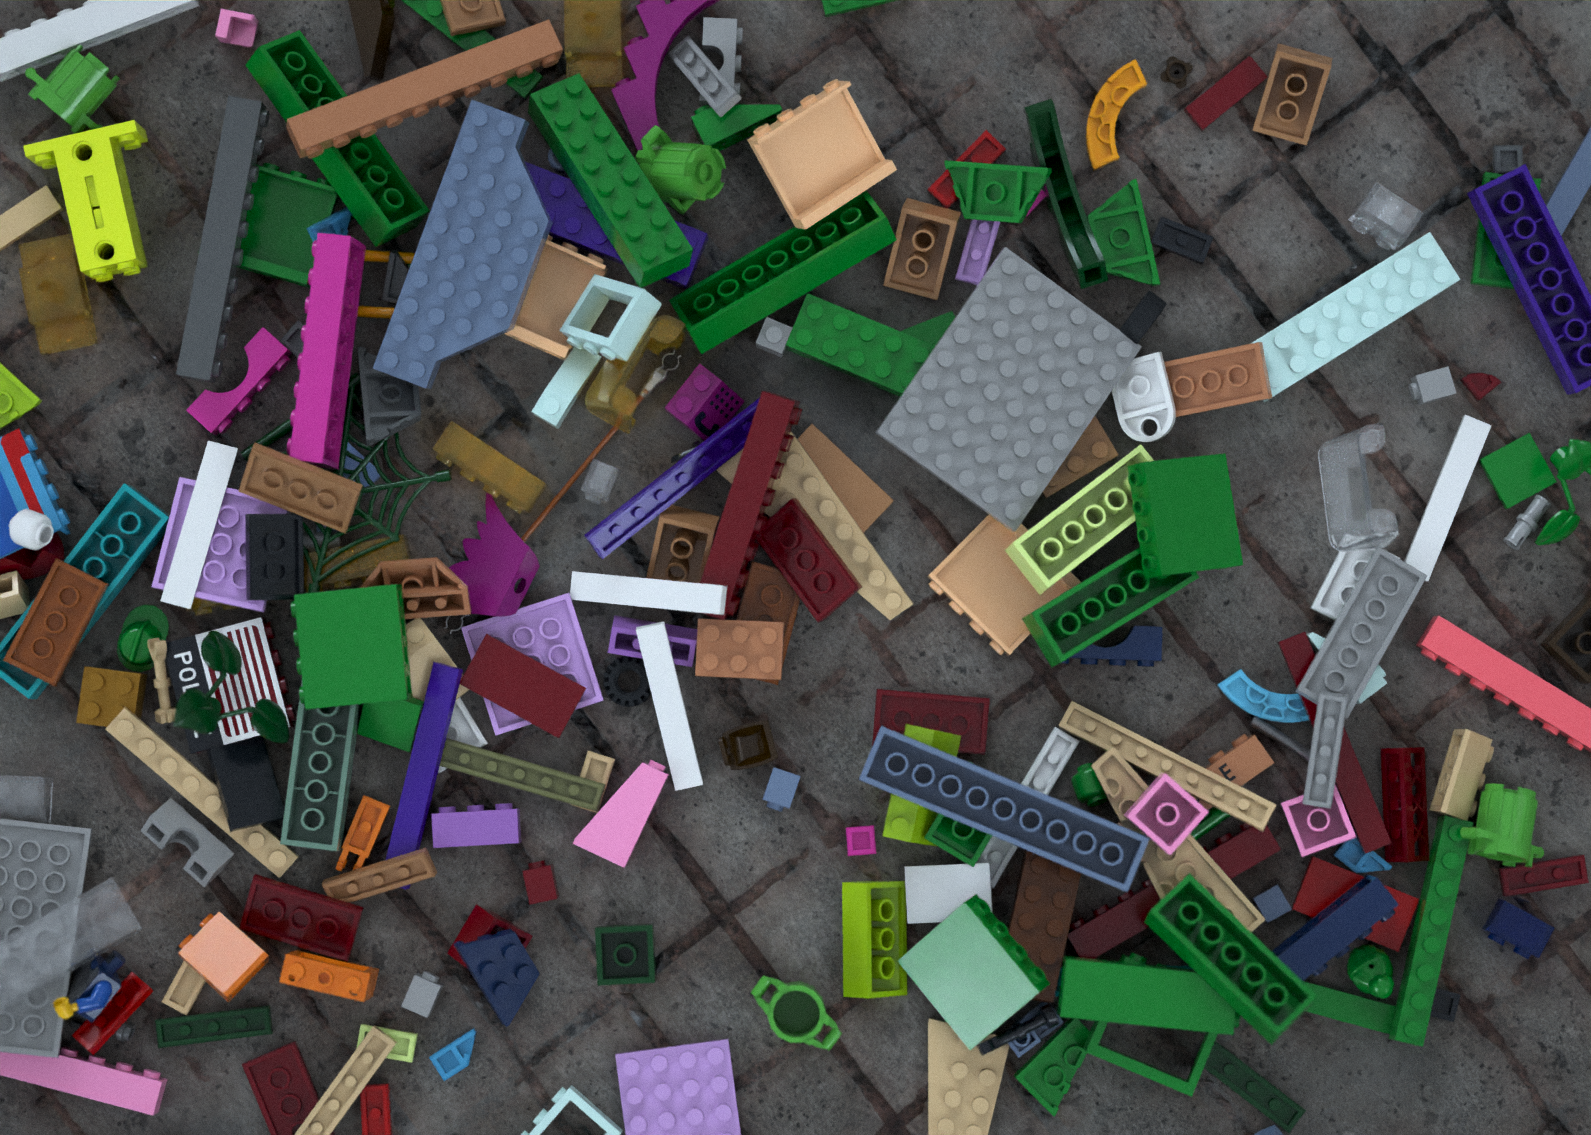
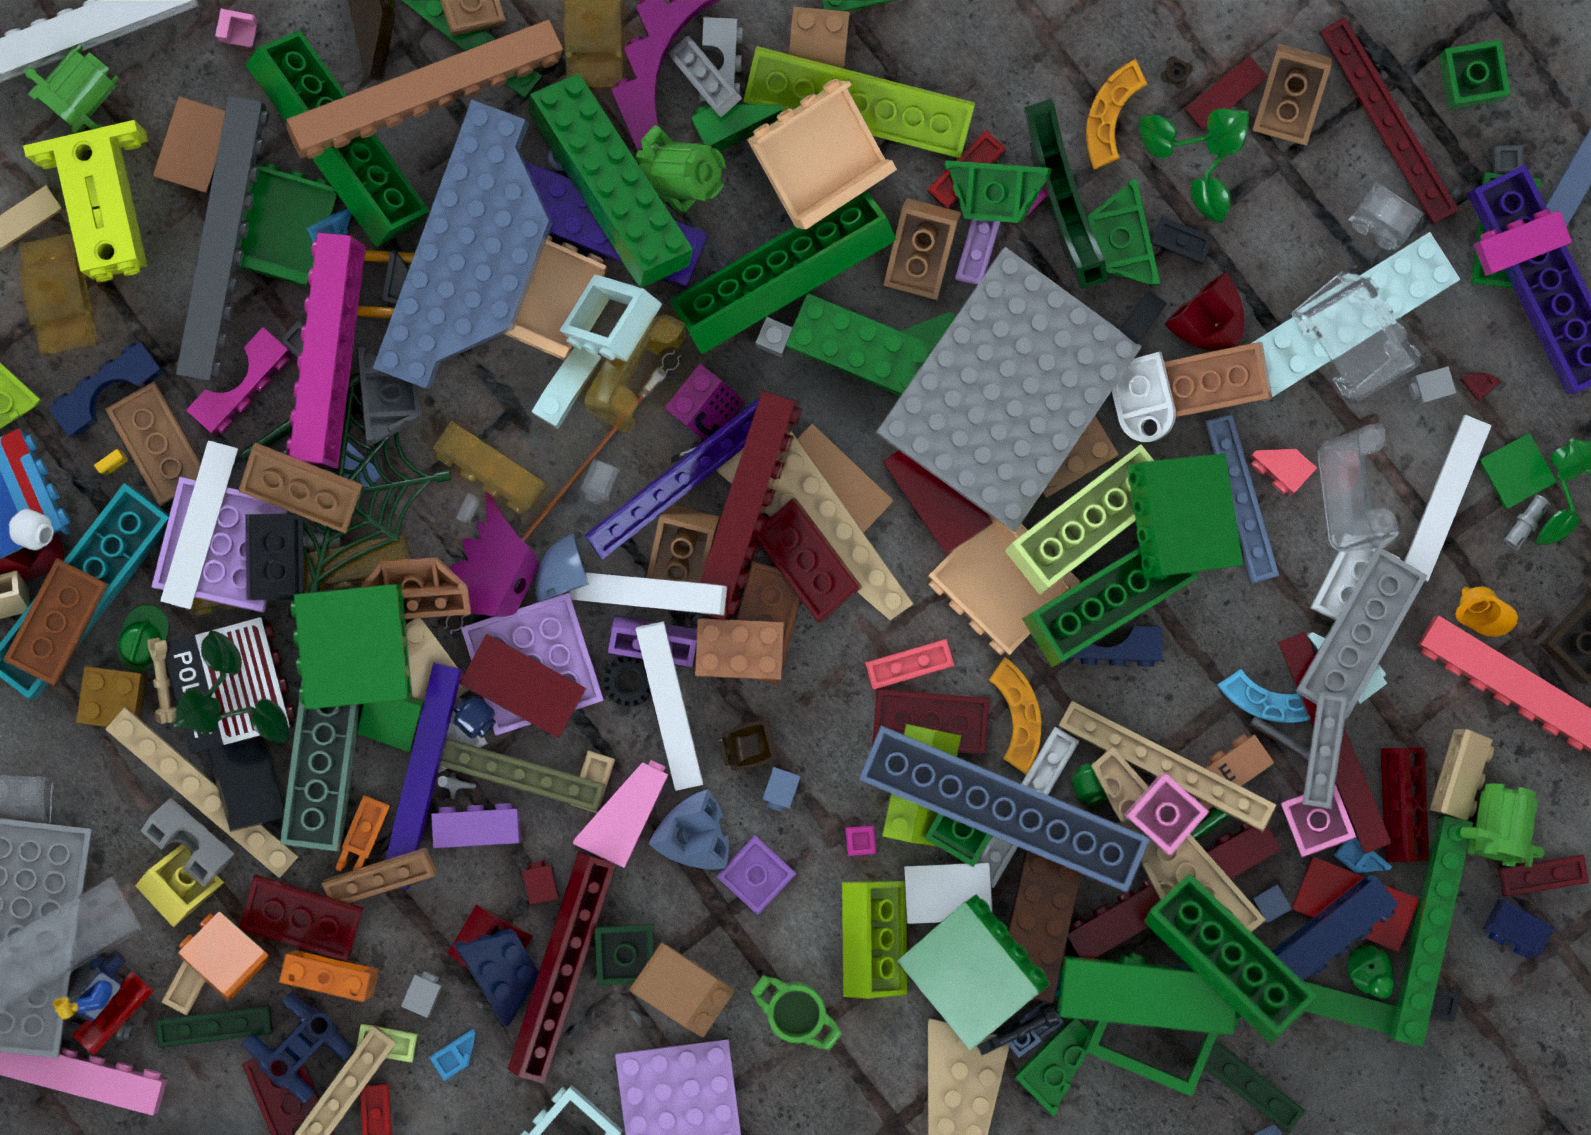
(77, 410): none -> dark blue arch
(111, 462): none -> yellow tile
(155, 441): none -> medium nougat tile
(173, 889): none -> light yellow slope
(191, 146): none -> nougat tile
(298, 1046): none -> dark blue piece
(454, 784): none -> light grey bar
(468, 509): none -> clear tile
(474, 717): none -> dark blue head
(560, 570): none -> sand blue brick
(561, 967): none -> dark red brick
(682, 989): none -> medium nougat slope
(693, 833): none -> sand blue brick
(756, 875): none -> medium lavender tile
(819, 35): none -> medium nougat slope
(887, 107): none -> lime plate
(909, 664): none -> coral tile
(942, 509): none -> dark red tile
(1024, 713): none -> light orange tile
(1212, 317): none -> dark red brick
(1225, 136): none -> green plant
(1250, 524): none -> sand blue tile
(1284, 466): none -> coral slope
(1357, 335): none -> clear windscreen
(1388, 121): none -> dark red plate
(1474, 75): none -> green brick
(1485, 612): none -> light orange piece
(1522, 241): none -> dark pink brick

